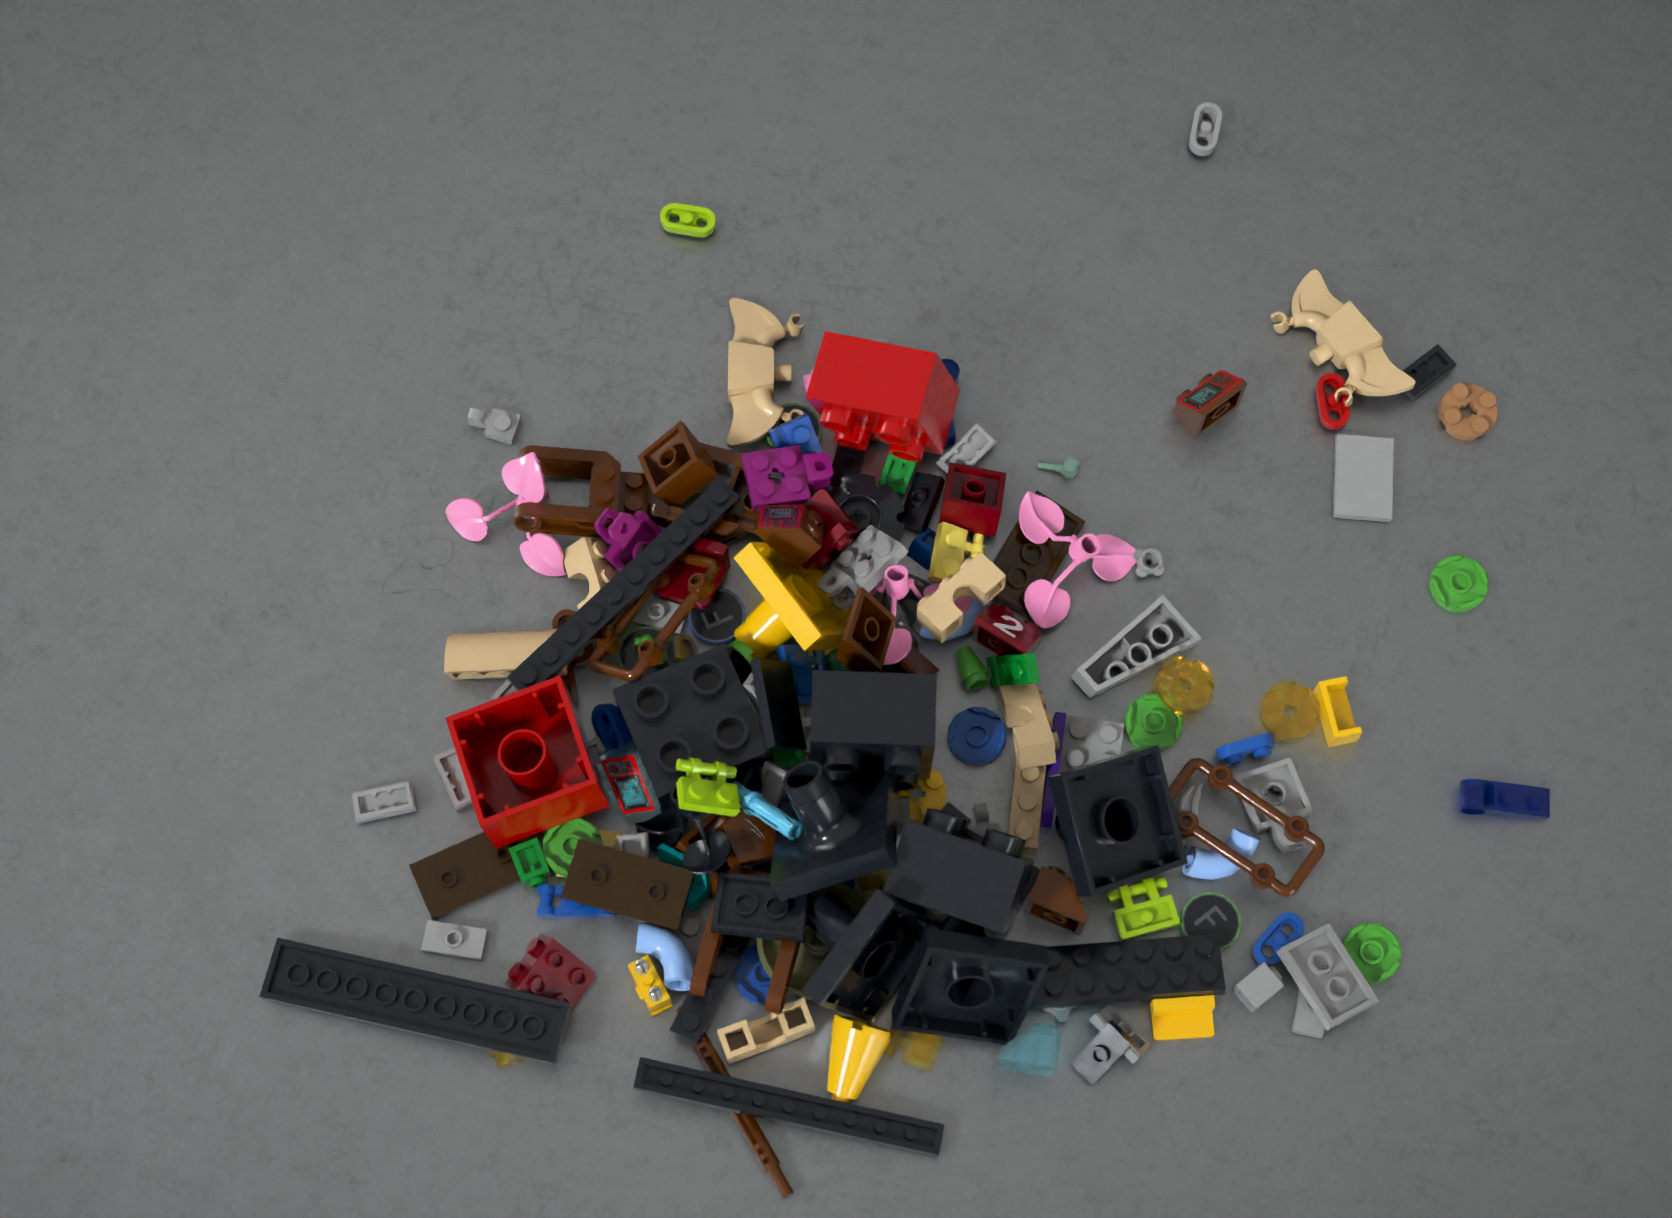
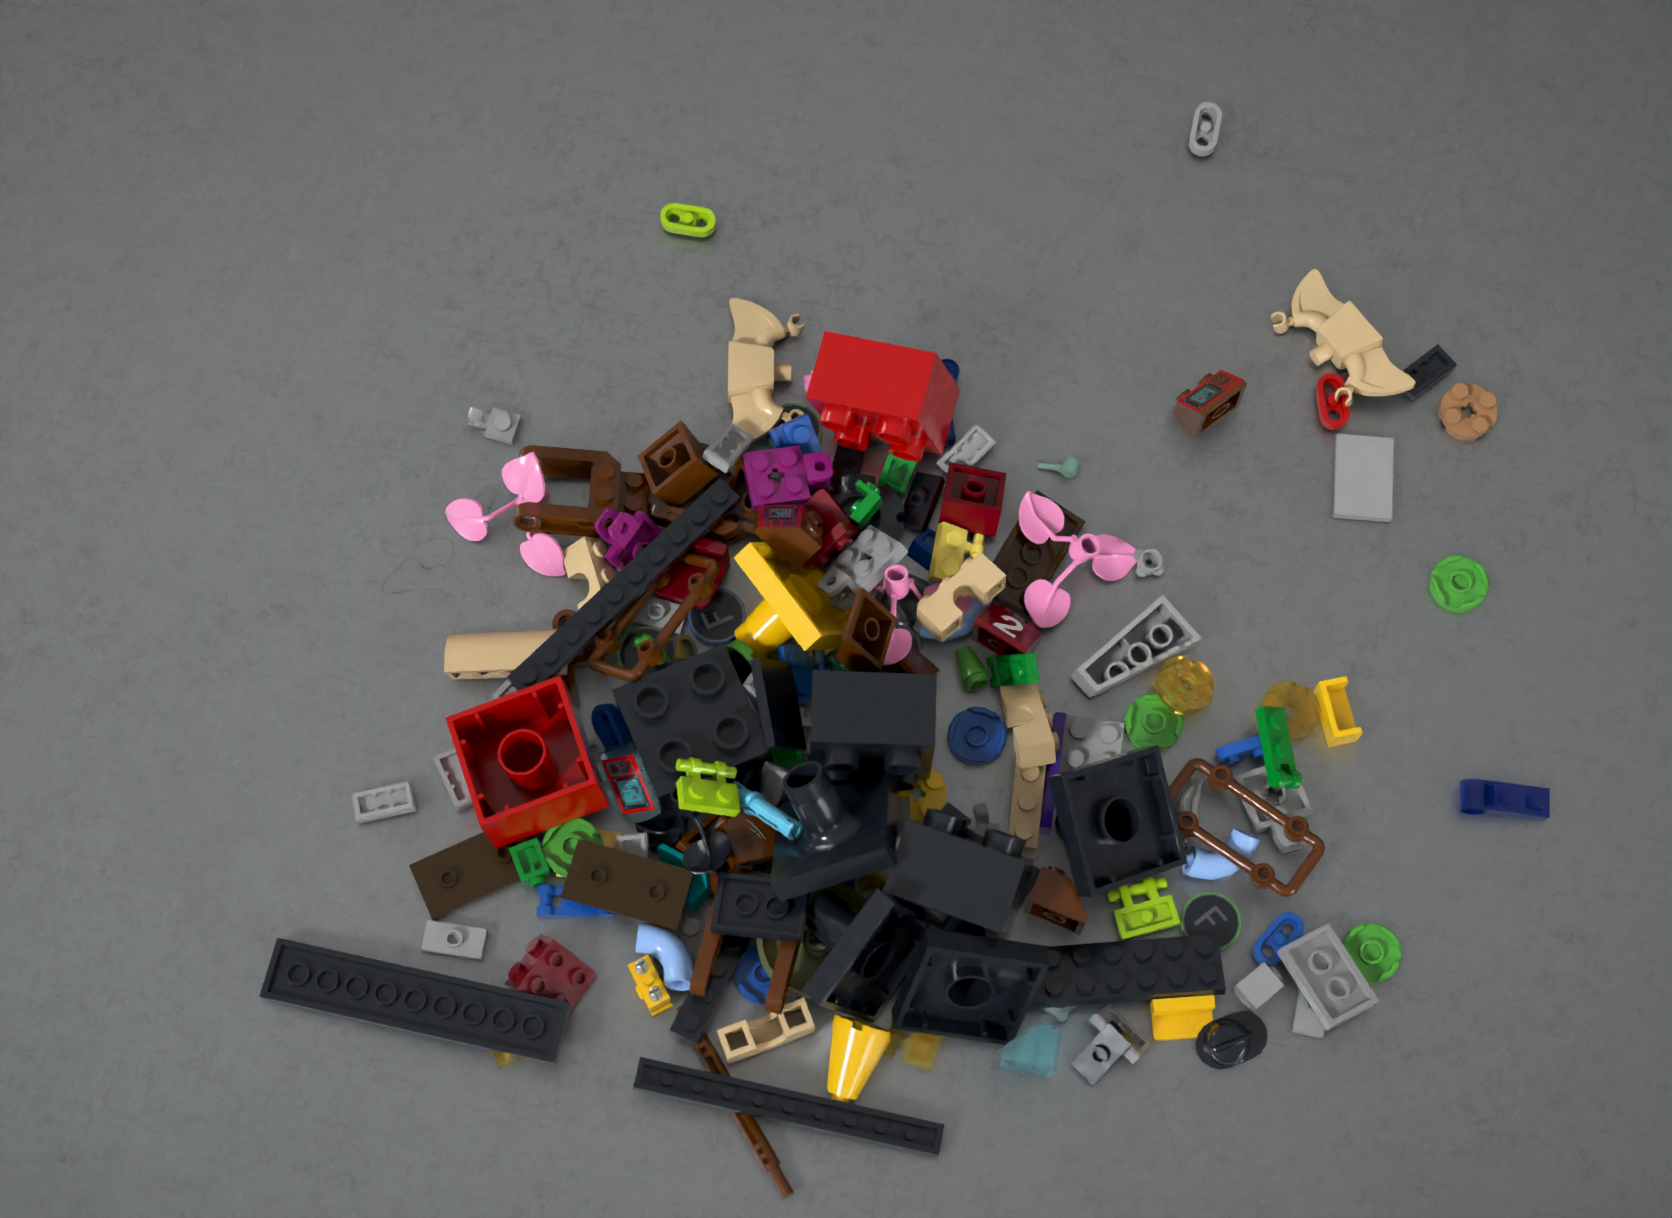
(728, 447): none -> light grey plate
(864, 509): none -> green bracket
(1231, 1040): none -> black piece
(1277, 748): none -> green plate

